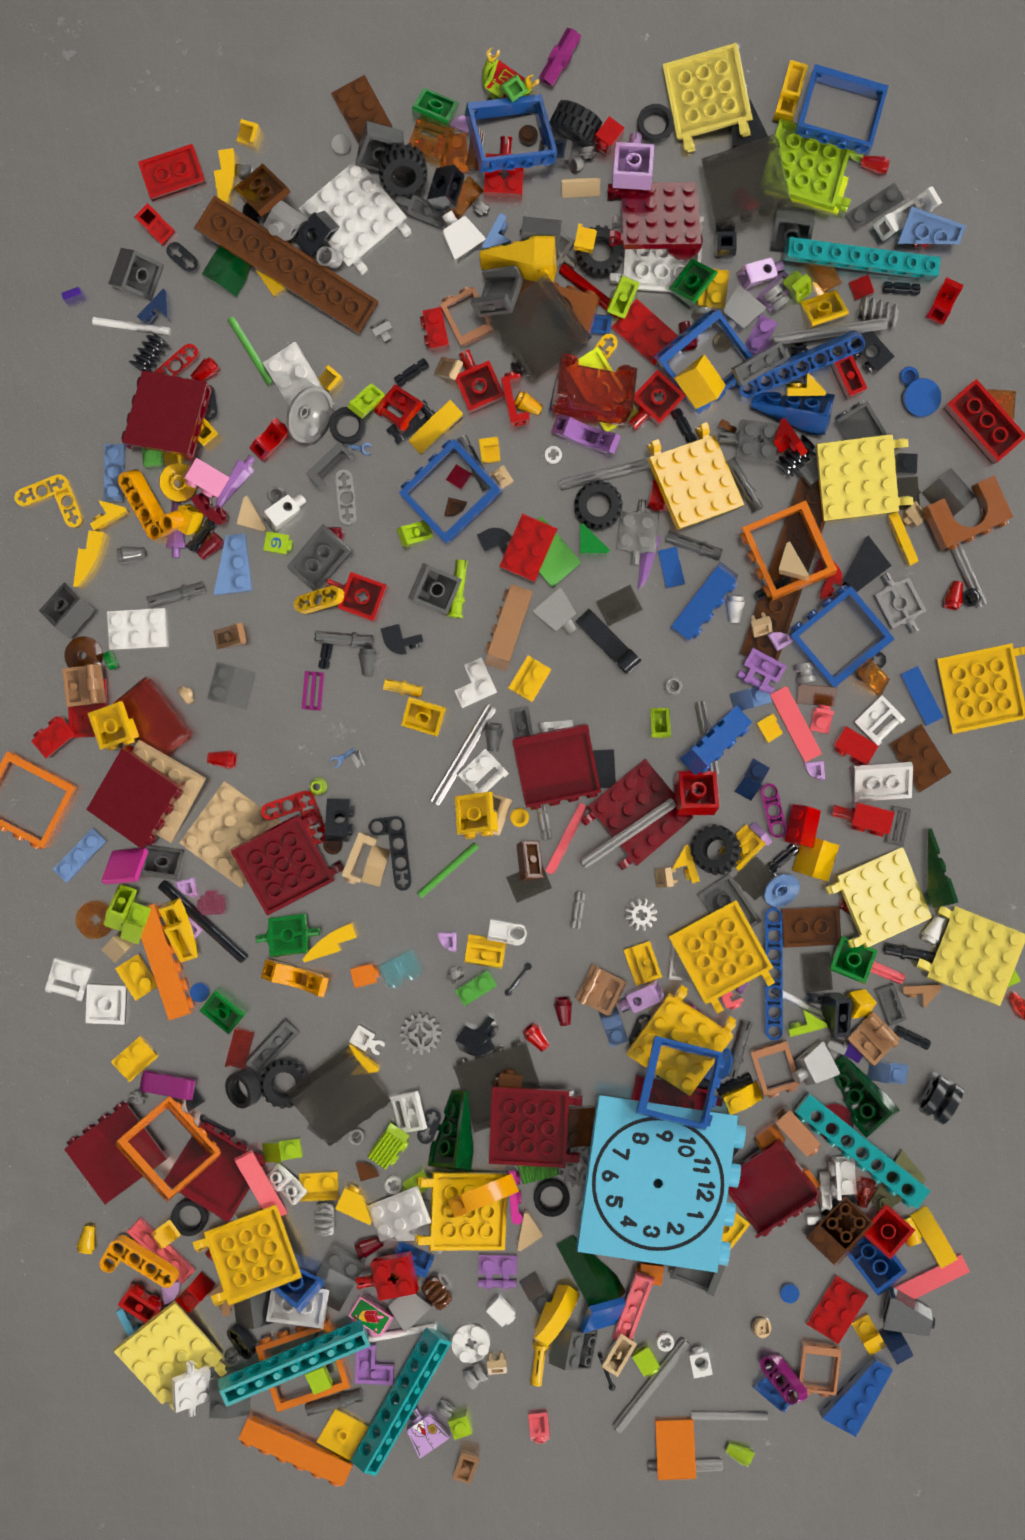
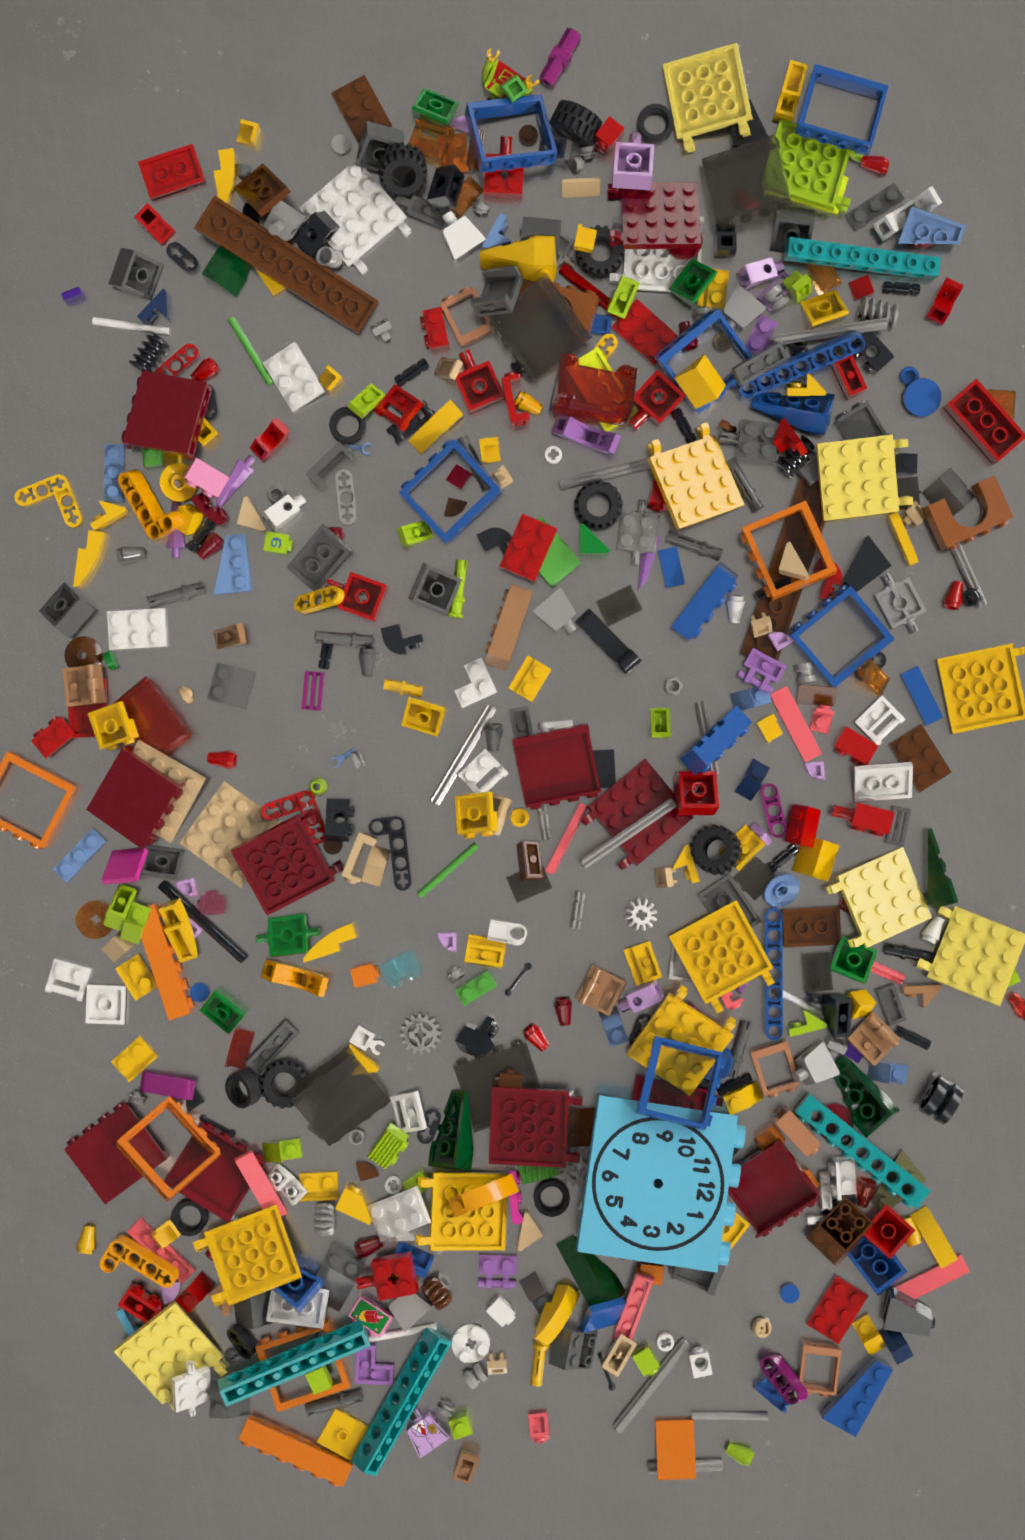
(309, 414): light grey dish -> none

